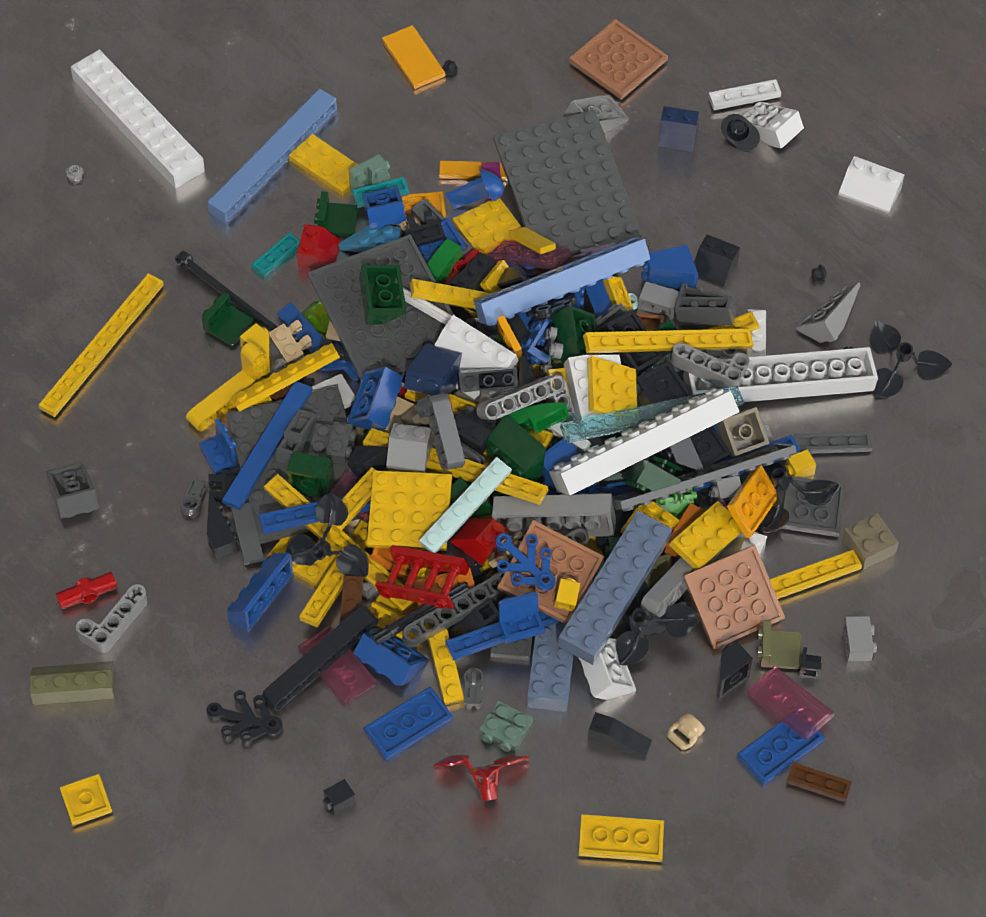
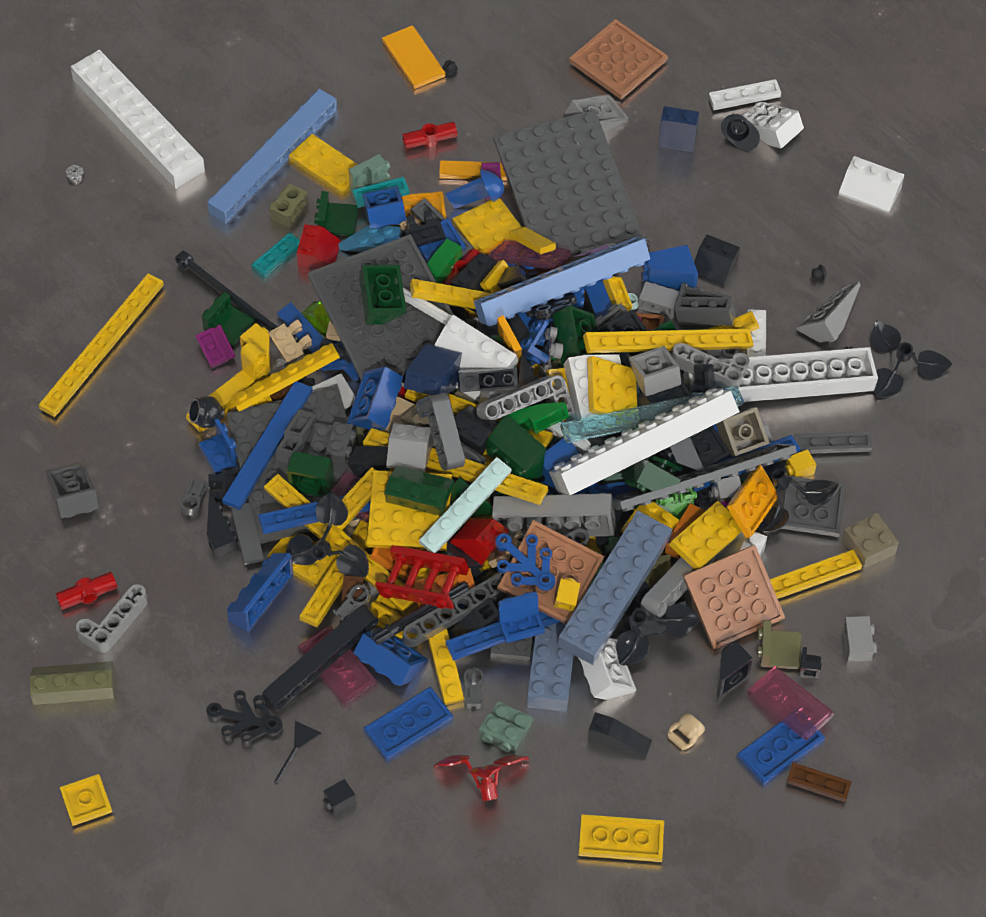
(205, 411): none -> black piece
(215, 346): none -> magenta plate
(288, 205): none -> olive brick
(302, 736): none -> black piece
(350, 604): none -> dark grey piece
(418, 490): none -> dark green slope
(429, 135): none -> red piece
(655, 370): none -> light grey slope
(704, 378): none -> black panel

